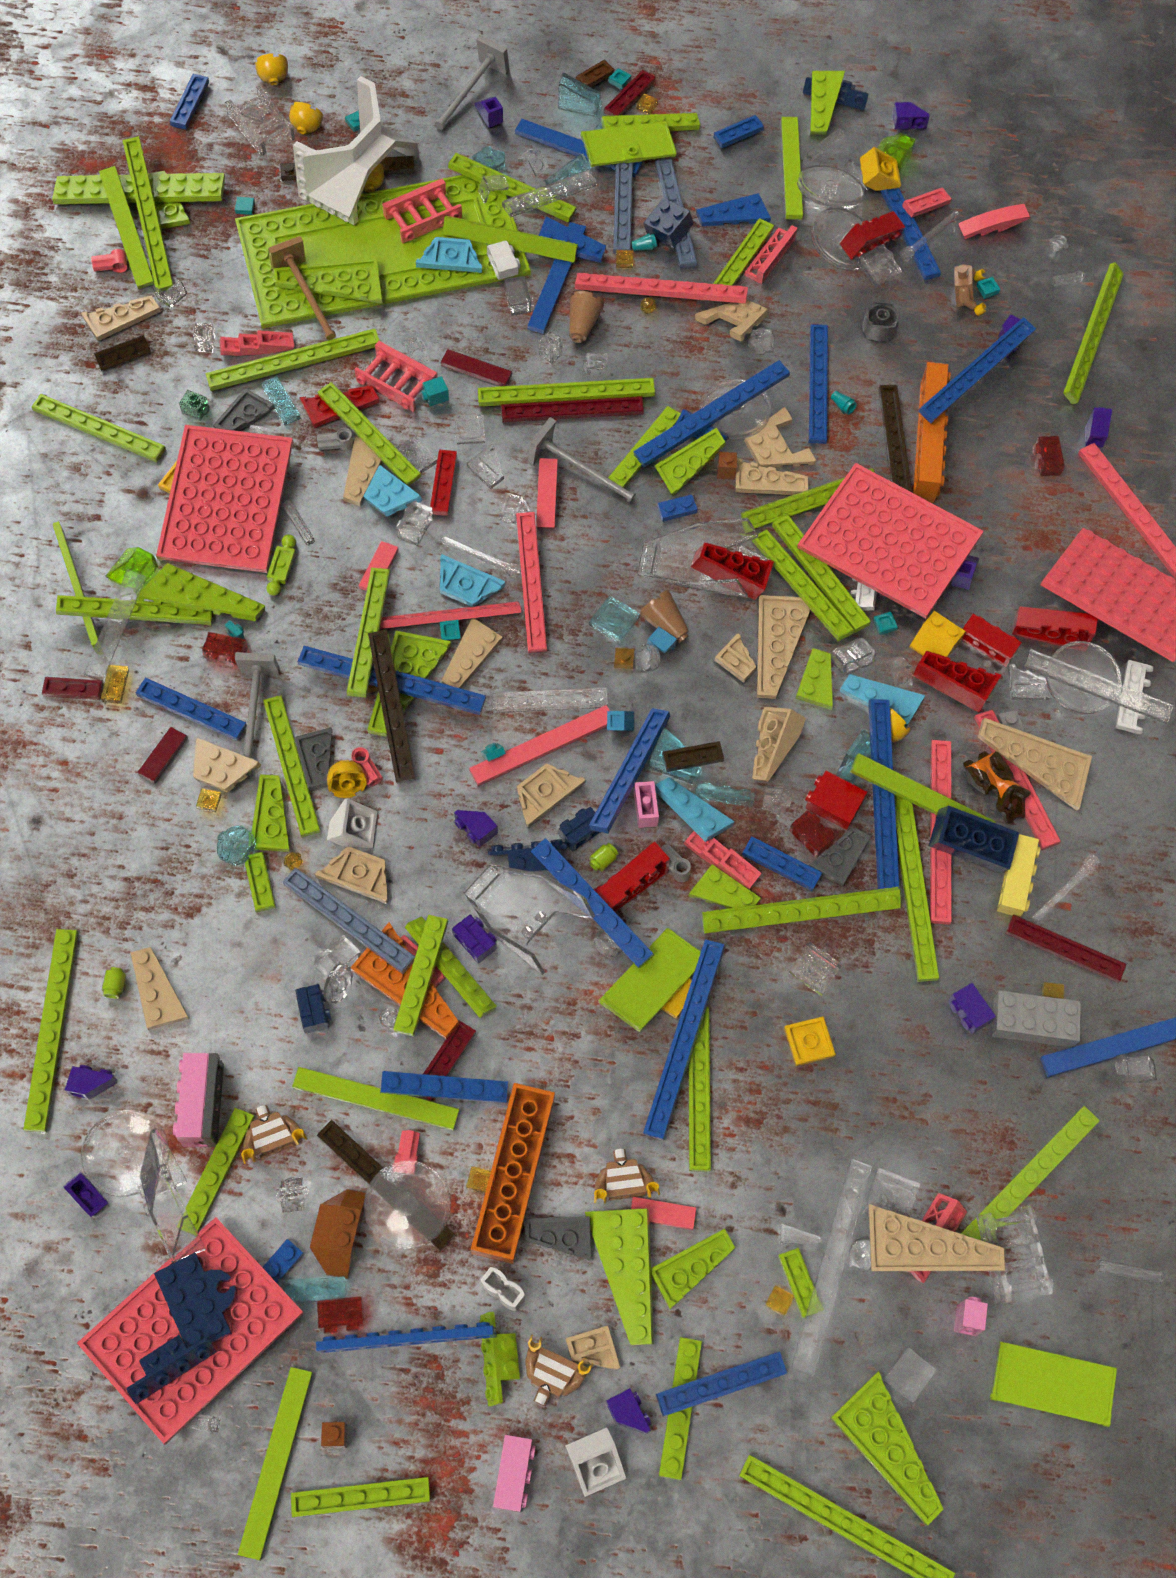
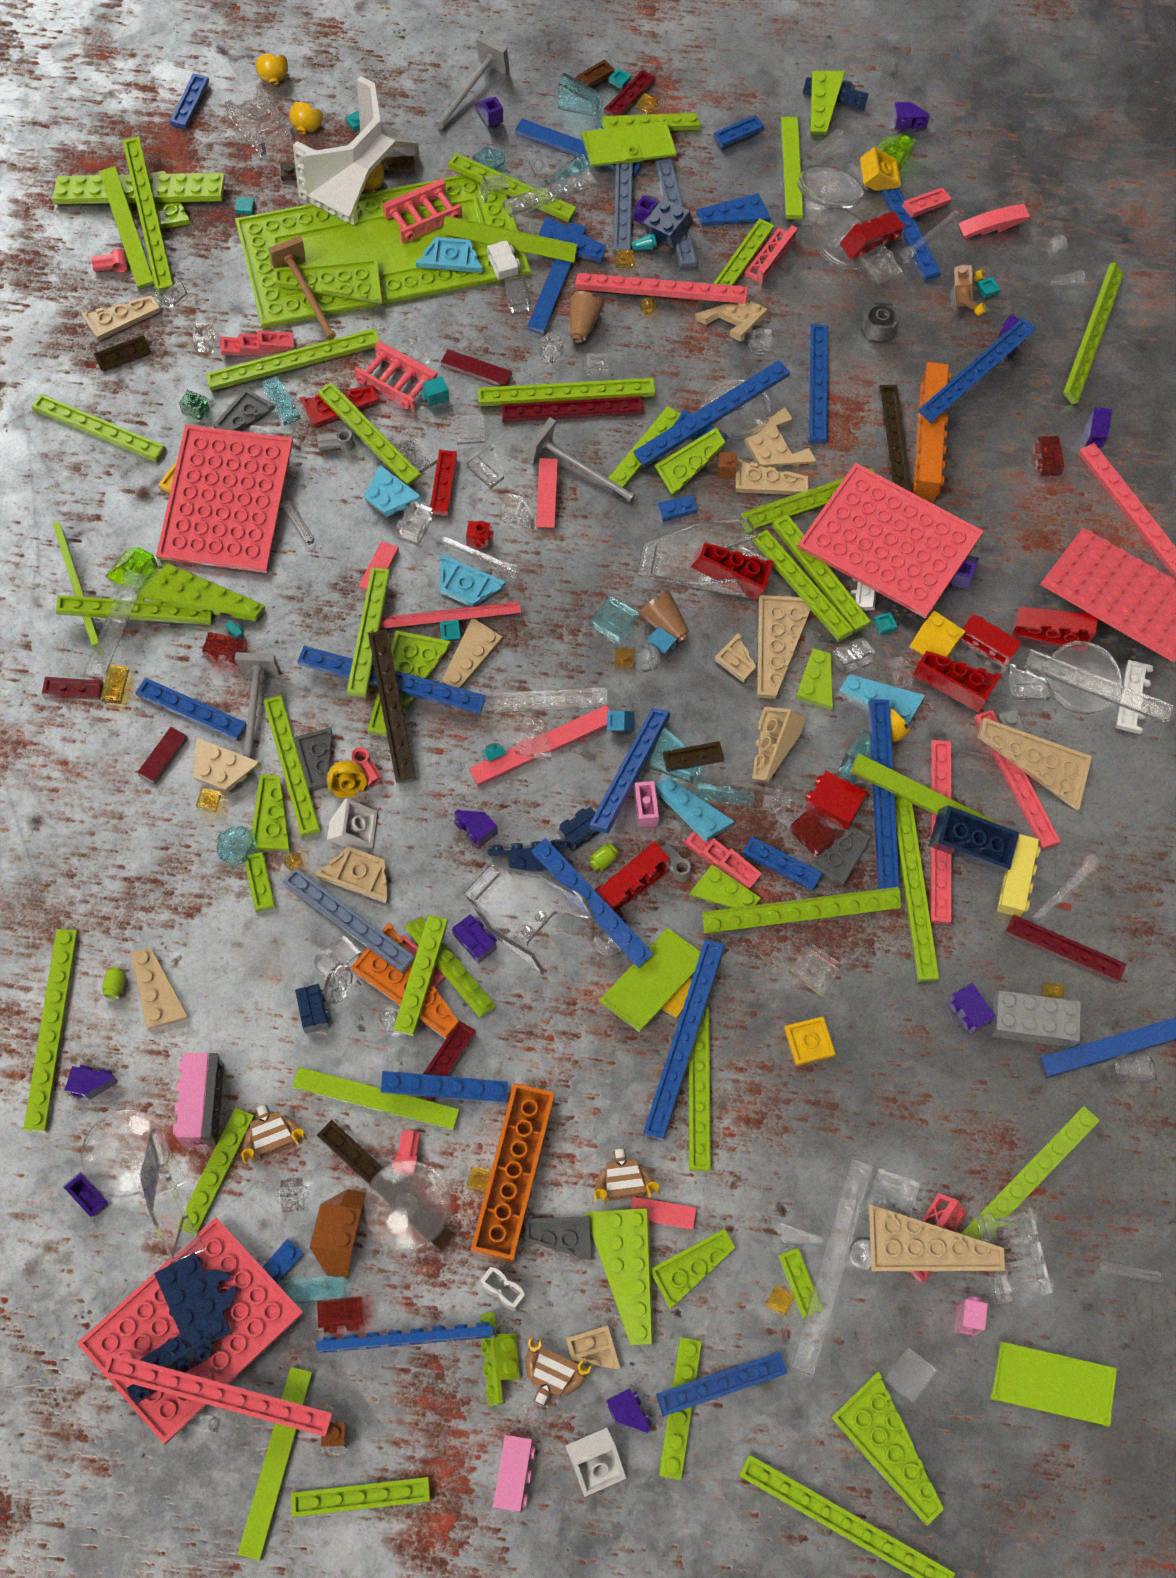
(217, 1394): none -> coral plate
(281, 565): lime plate -> none
(360, 472): tan wing -> none
(479, 534): none -> red brick
(531, 582): coral tile -> none
(533, 740): none -> clear wing
(545, 790): tan wing -> none
(644, 208): none -> dark purple slope
(843, 402): teal cone -> none
(986, 777): dark brown hips -> none

